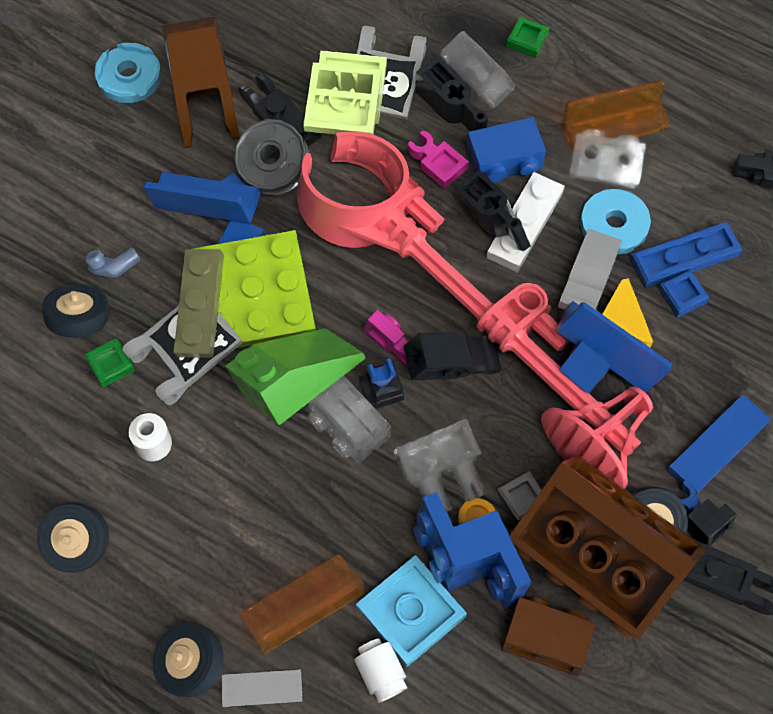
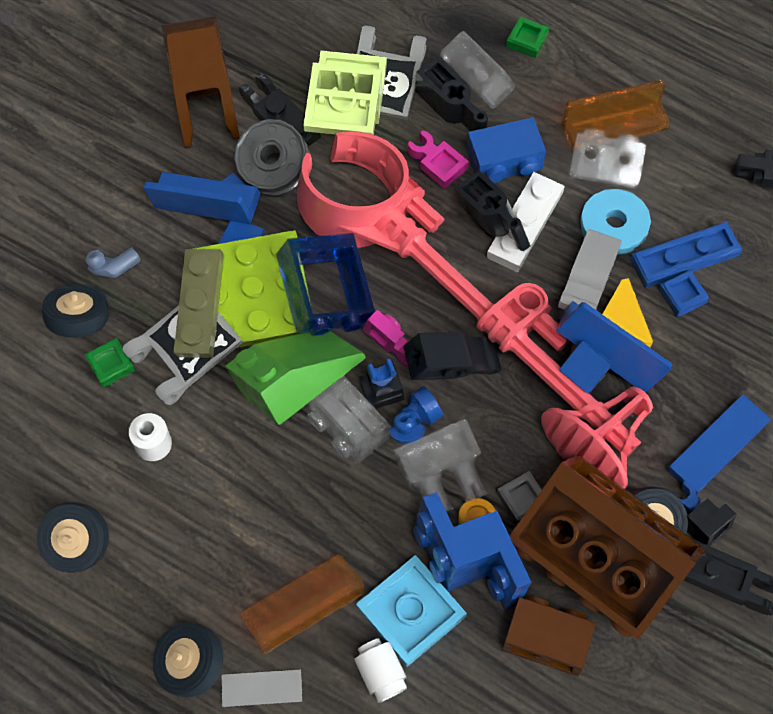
(133, 87): medium azure tile -> none
(324, 249): none -> clear blue window
(422, 408): none -> blue arm

